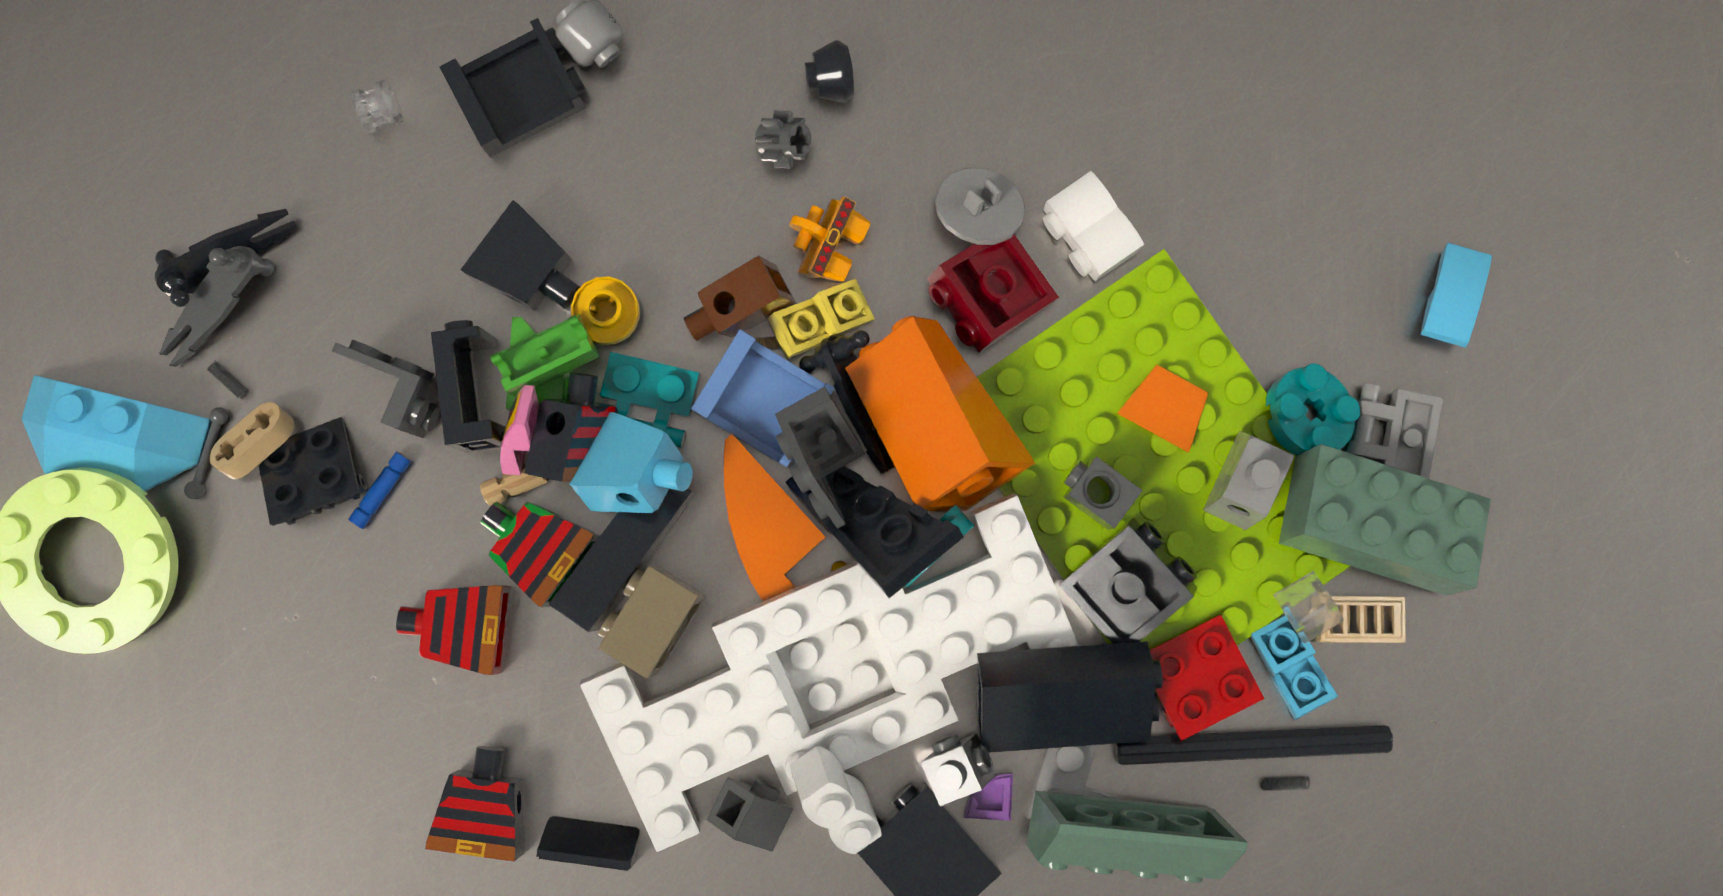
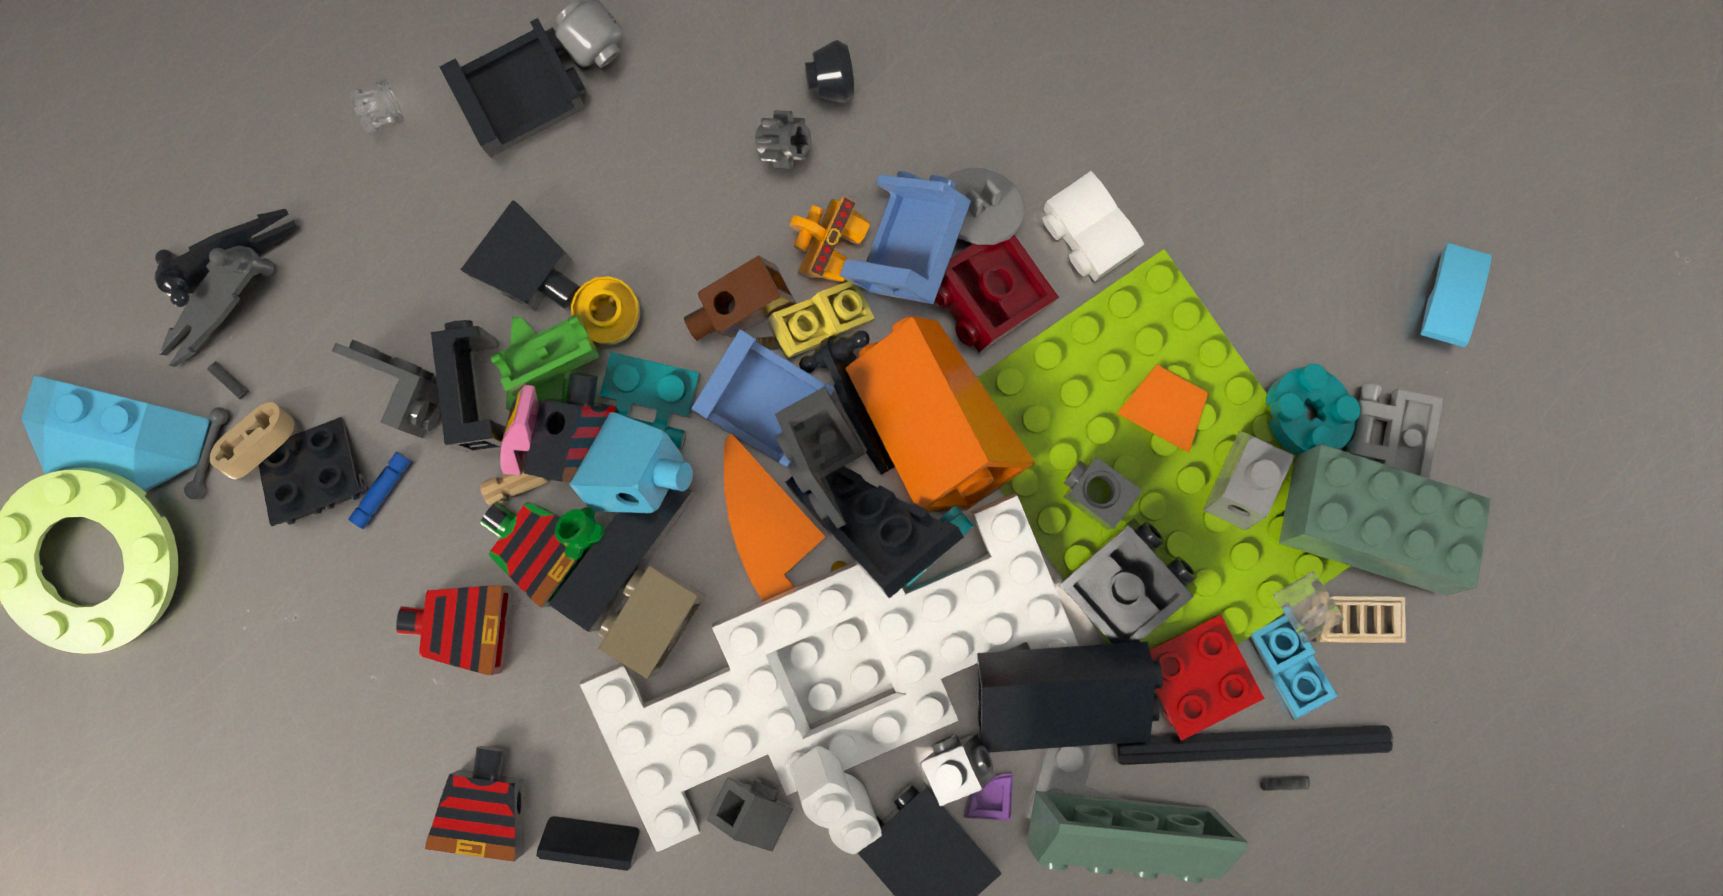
(578, 531): none -> green plate
(912, 238): none -> medium blue panel

